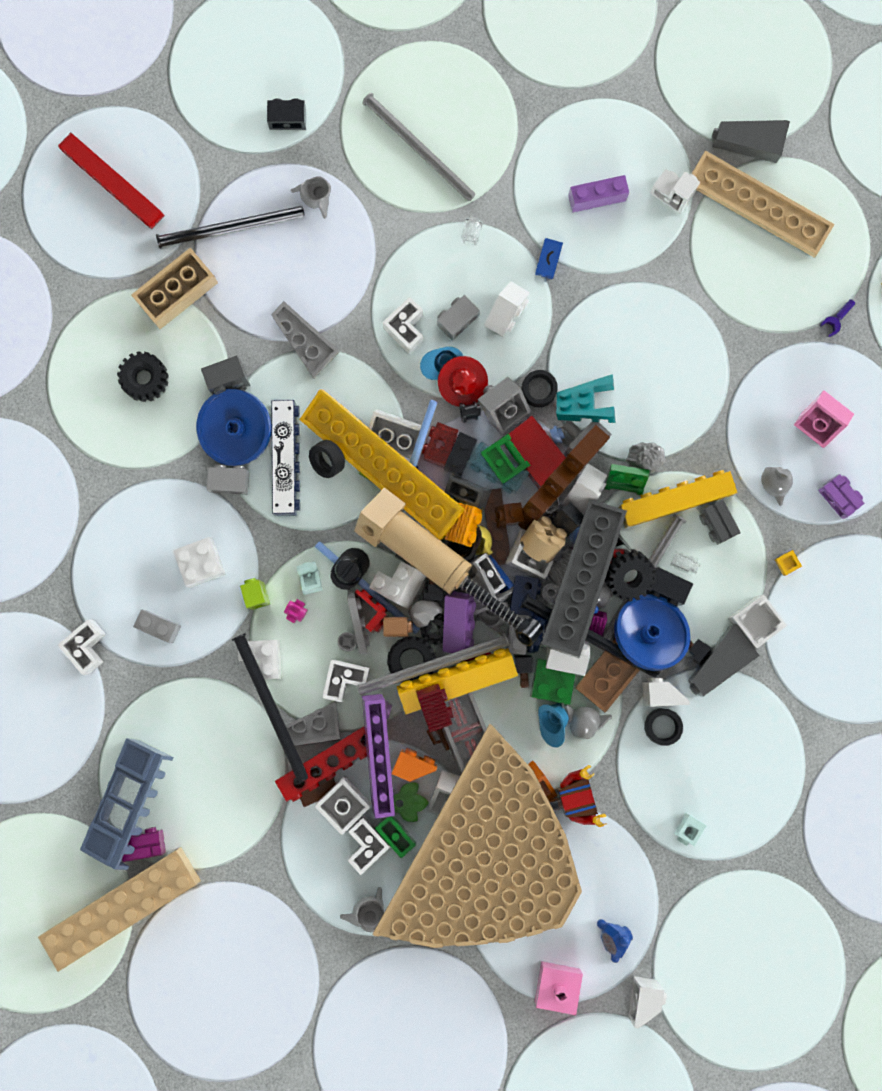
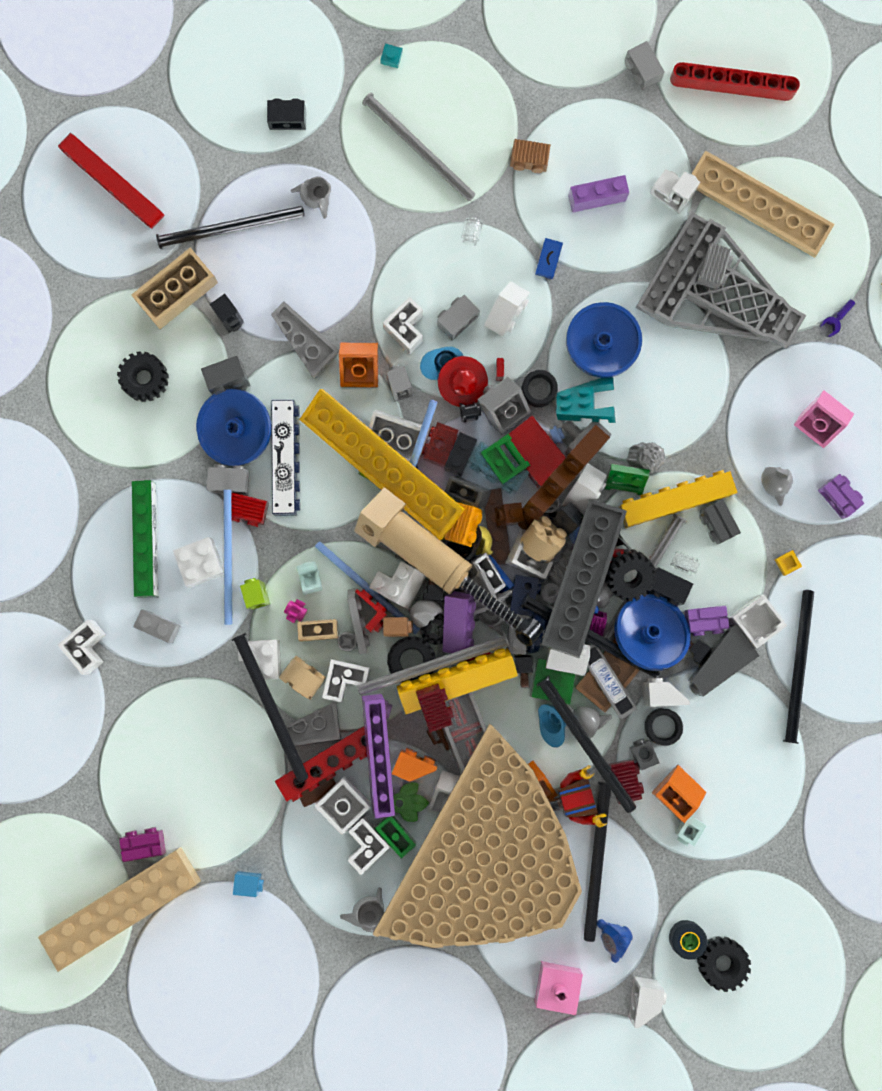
(123, 803): sand blue window -> none
(145, 539): none -> green brick
(227, 313): none -> black brick
(227, 558): none -> light blue piece
(247, 884): none -> dark azure brick
(248, 509): none -> red brick
(302, 677): none -> tan brick
(318, 462): black tyre -> none
(318, 630): none -> tan brick
(349, 568): black piece -> none
(358, 364): none -> orange slope
(391, 55): none -> teal plate
(399, 383): none -> light grey brick
(499, 369): none -> red tile
(530, 156): none -> medium nougat brick
(587, 744): none -> black axle
(597, 864): none -> black axle
(604, 340): none -> blue dish
(609, 683): none -> tile
(627, 773): none -> dark red brick
(644, 65): none -> light grey brick
(651, 758): none -> dark grey brick
(678, 274): none -> light grey wing
(680, 794): none -> orange slope
(694, 943): none -> black wheel
(707, 619): none -> medium lavender brick
(714, 265): none -> light grey brick
(735, 974): none -> black tyre
(742, 77): none -> red beam
(752, 138): dark grey slope -> none
(799, 667): none -> black axle

